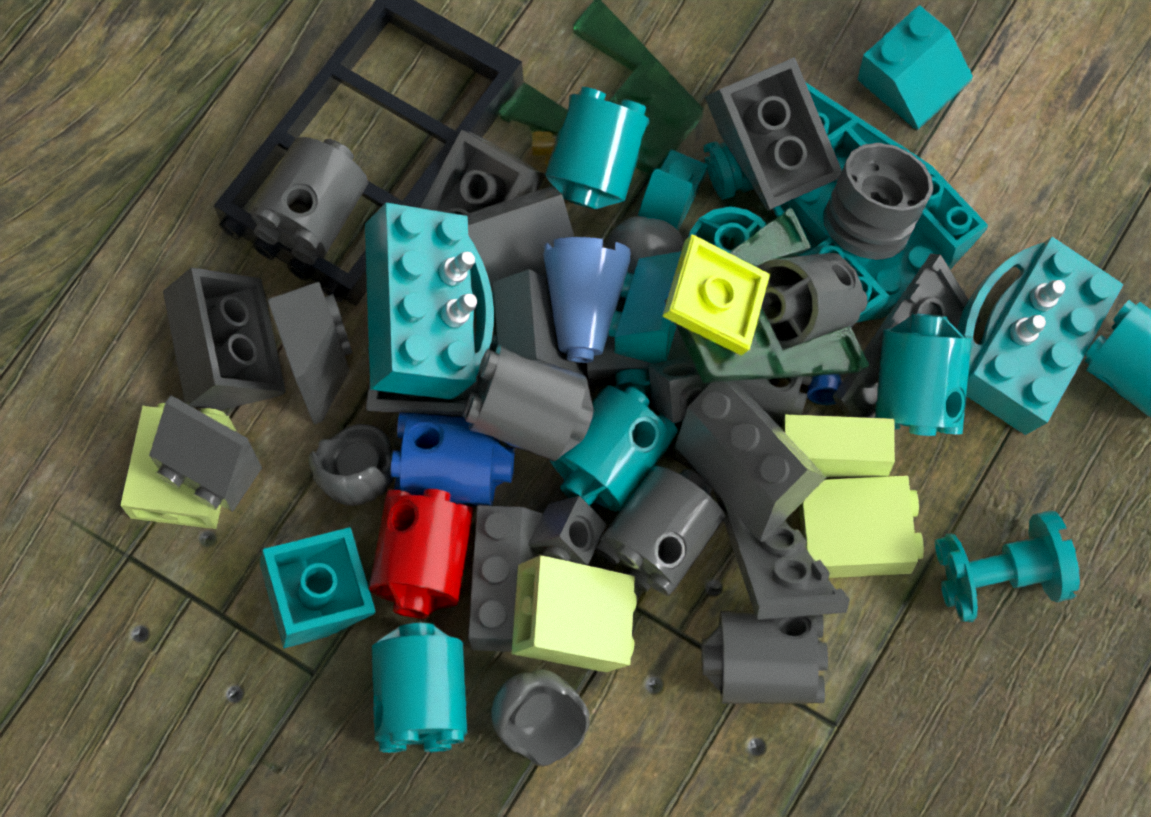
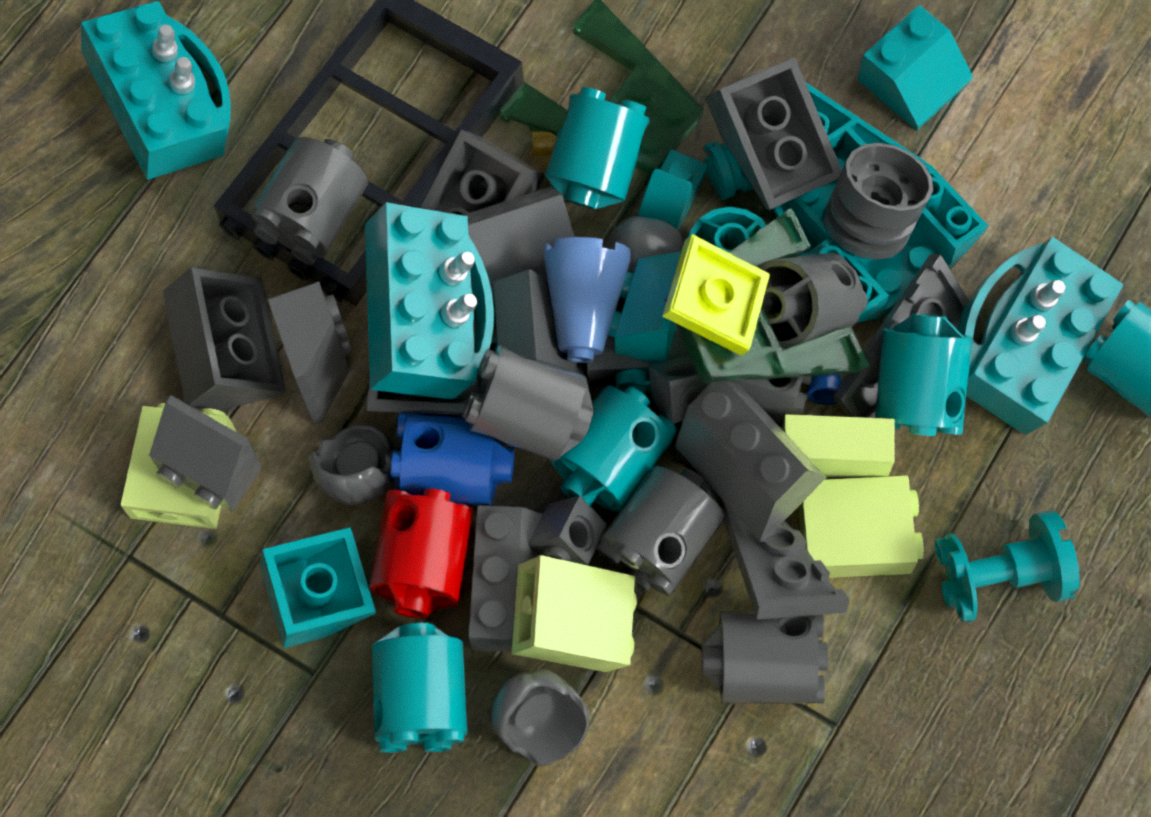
(158, 87): none -> teal piece

